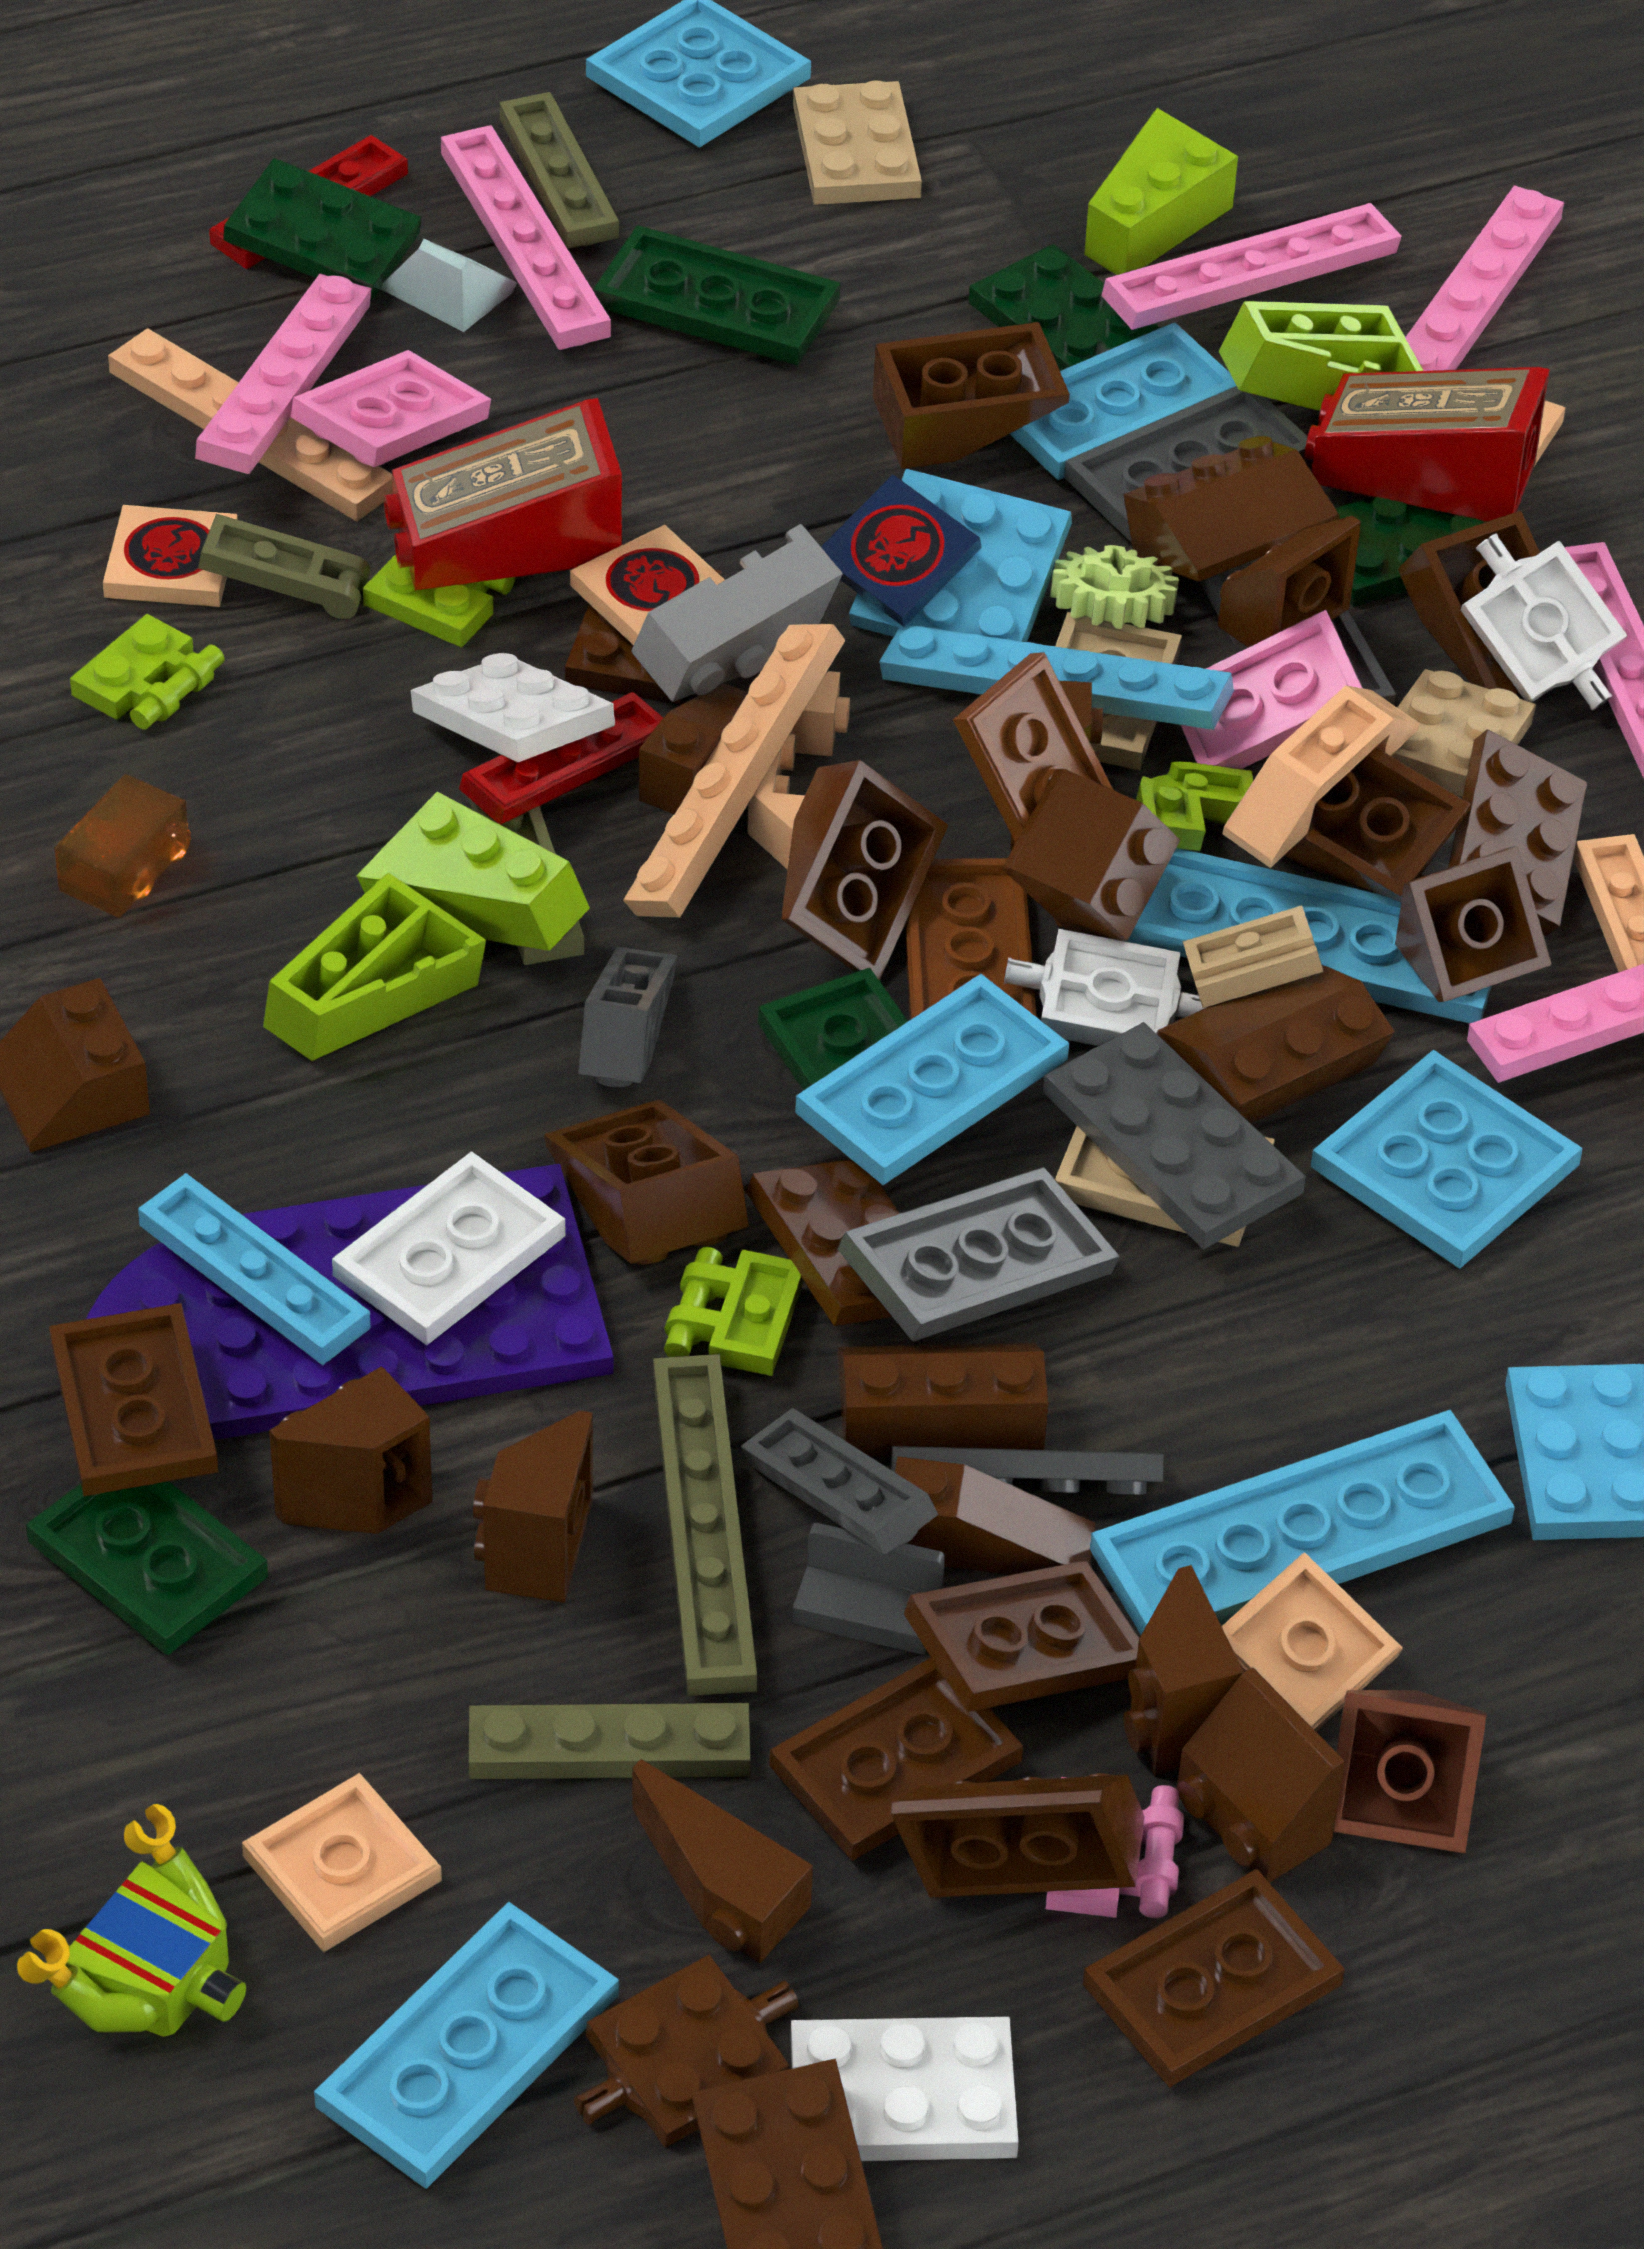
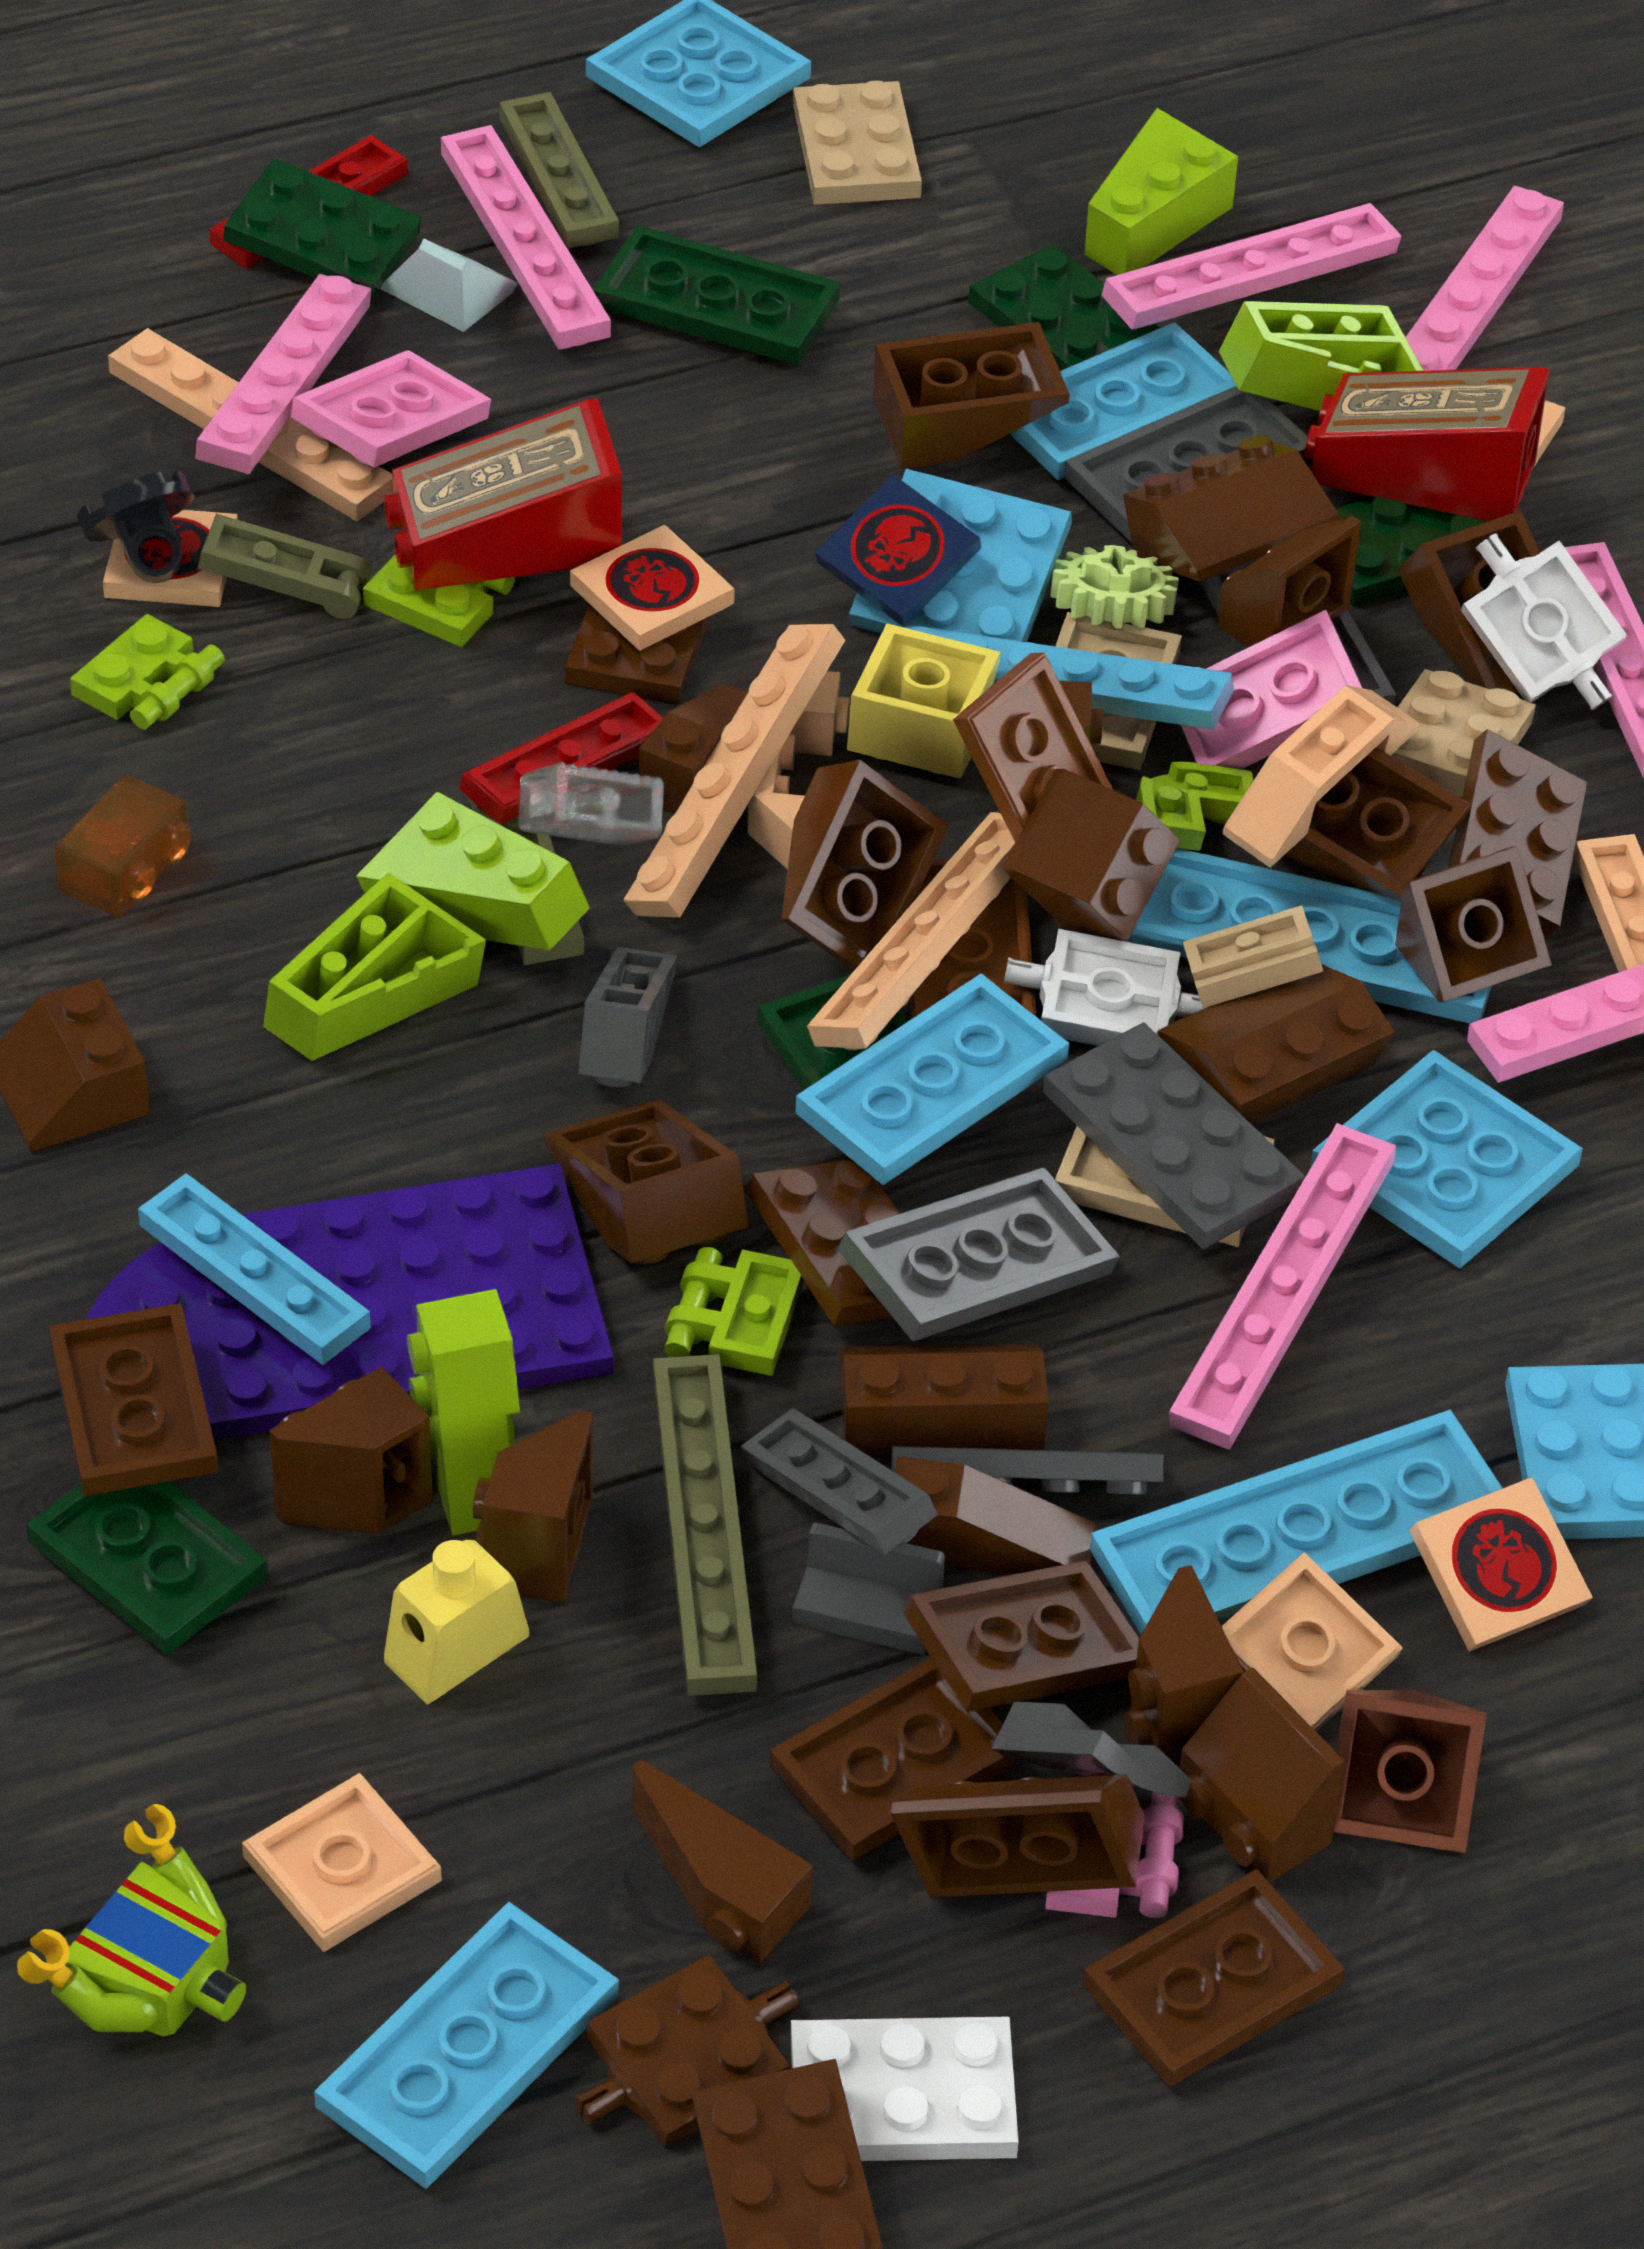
(141, 513): none -> black tile
(448, 1247): white plate -> none
(452, 1619): none -> light yellow torso
(466, 1391): none -> lime wedge
(512, 707): white plate -> none
(591, 804): none -> clear brick
(608, 1740): olive plate -> none
(734, 626): light grey wedge -> none
(913, 694): none -> light yellow slope
(917, 941): none -> light nougat plate
(1060, 1740): none -> dark grey slope
(1282, 1287): none -> bright pink plate
(1500, 1564): none -> tile

